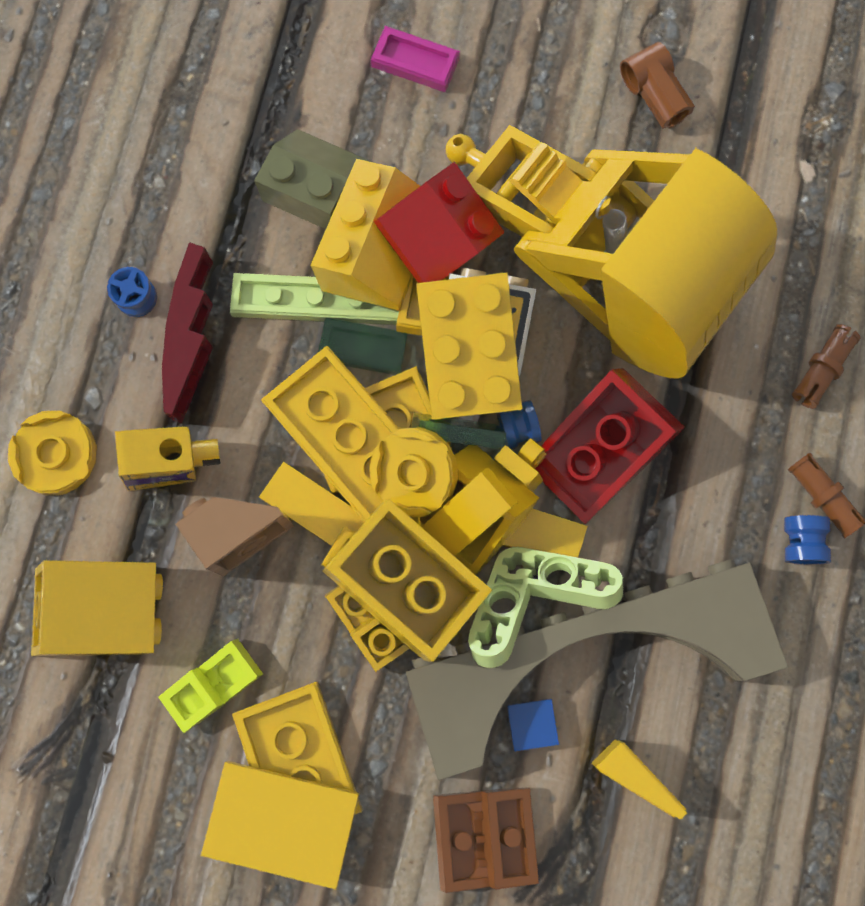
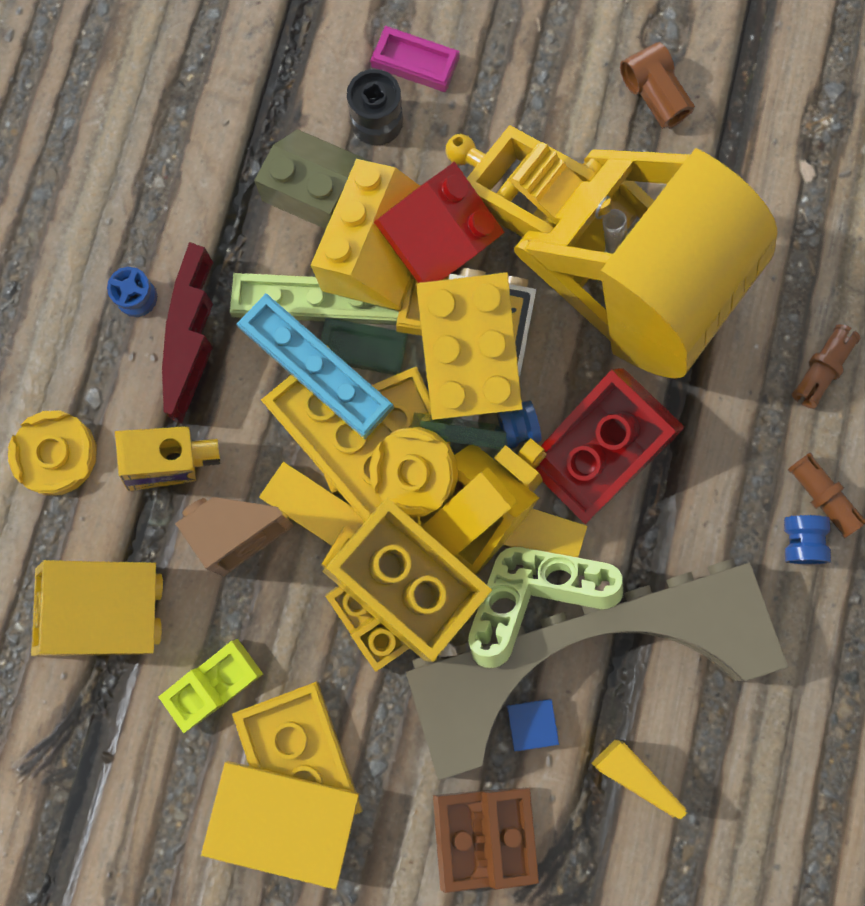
(315, 366): none -> medium azure tile
(375, 106): none -> black wheel

